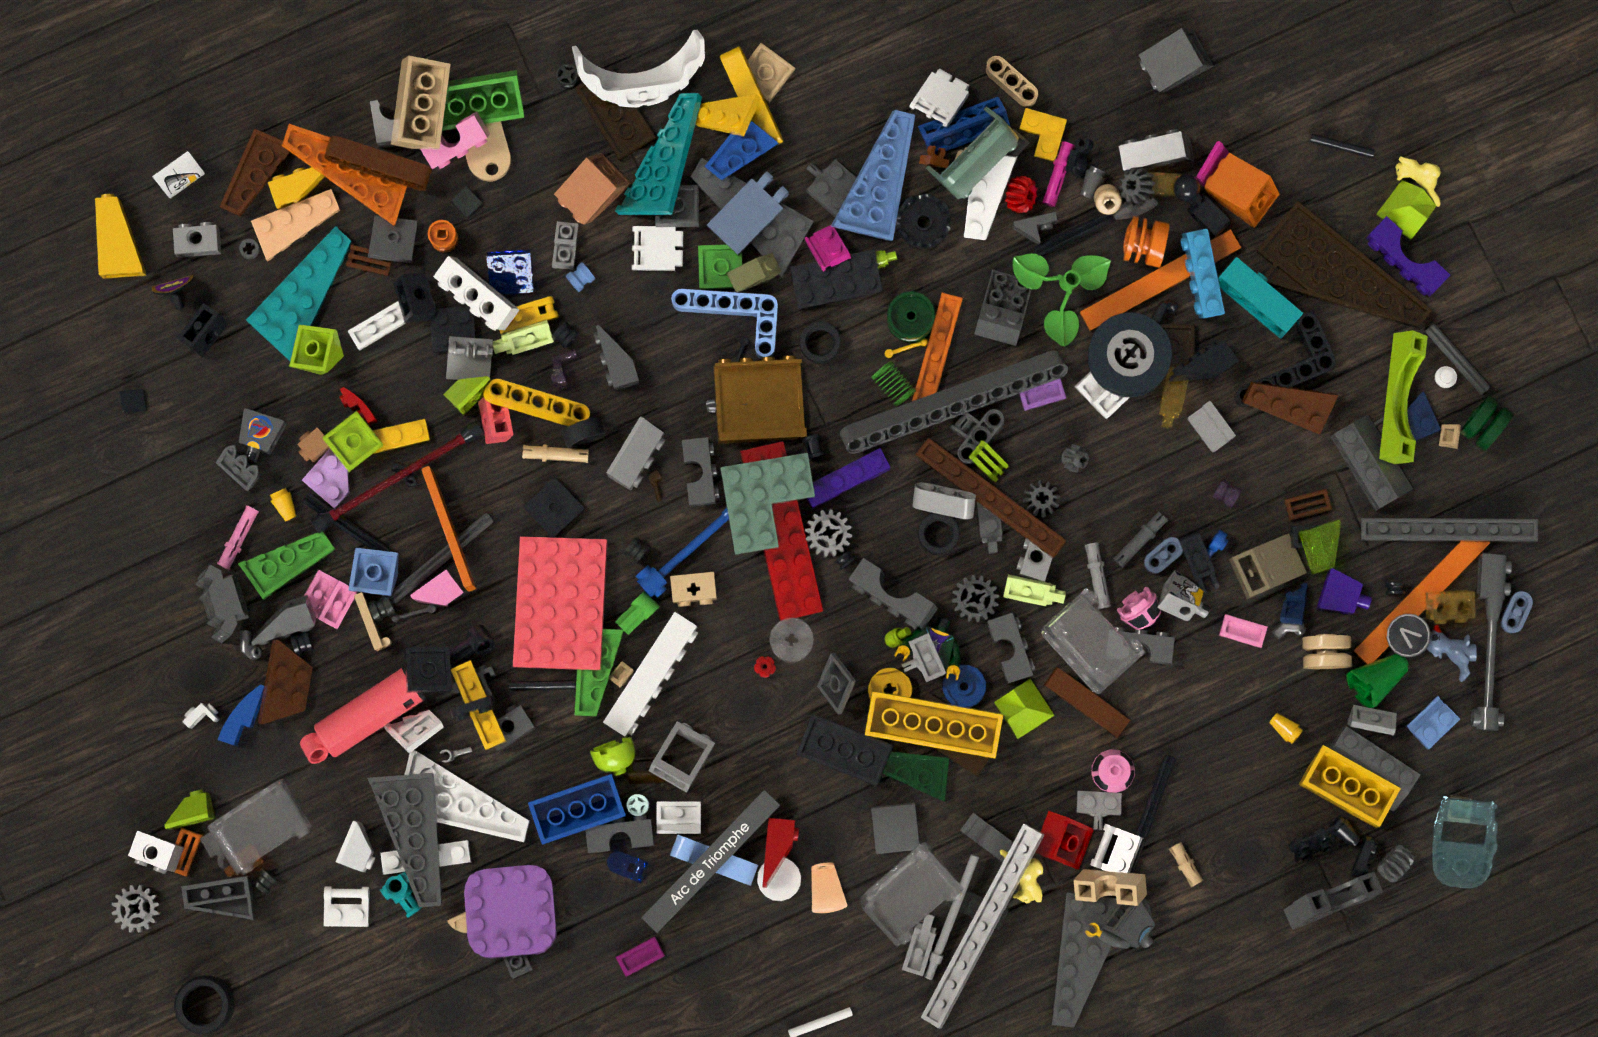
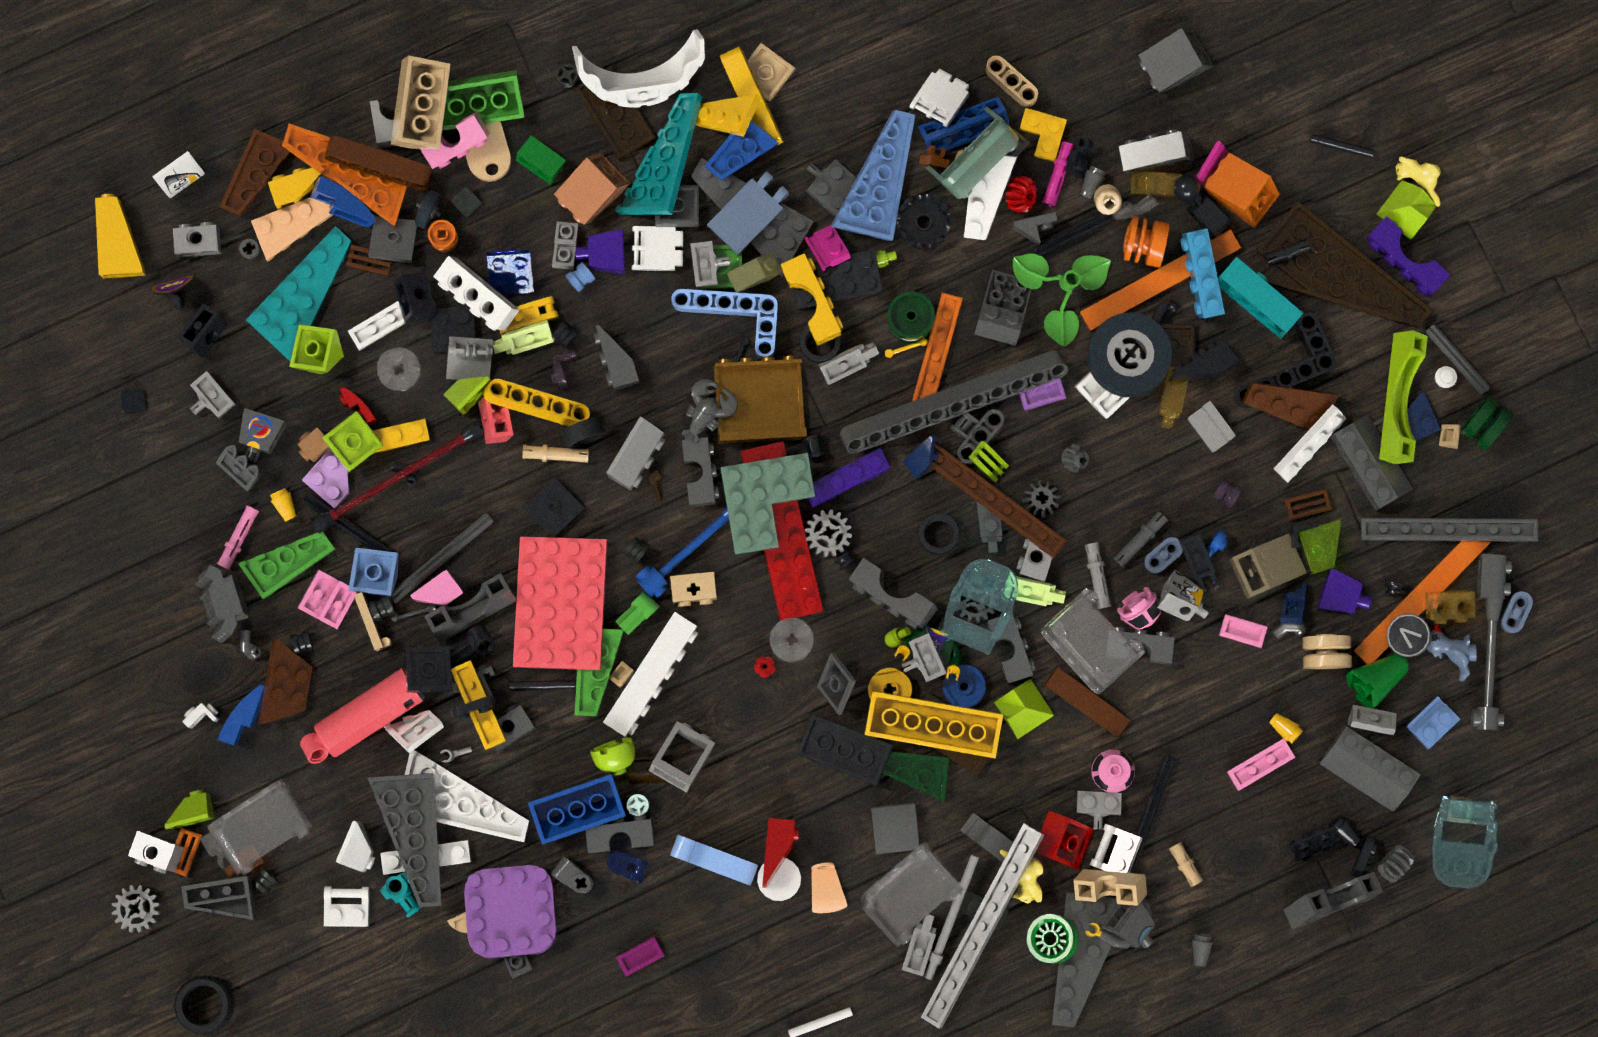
(210, 396): none -> light grey plate
(290, 618): dark grey slope -> none
(342, 202): none -> blue slope
(411, 369): none -> clear plate
(428, 209): none -> black wheel
(448, 528): orange tile -> none
(491, 598): none -> dark grey arch
(540, 160): none -> green hinge
(569, 873): none -> dark grey piece
(604, 252): none -> dark purple torso
(678, 818): white plate -> none
(706, 263): none -> light grey plate
(707, 409): none -> dark grey animal
(710, 861): dark grey tile -> none
(800, 275): none -> yellow arch
(847, 362): none -> light grey hinge
(884, 369): bright green piece -> none
(921, 457): none -> dark blue slope
(944, 500): light grey beam -> none
(988, 585): none -> clear light blue slope
(1034, 943): none -> wheel
(1137, 185): dark grey gear -> none
(1201, 946): none -> dark grey cone
(1260, 764): none -> bright pink plate
(1287, 252): none -> black pin
(1310, 443): none -> white plate
(1349, 786): yellow slope -> none

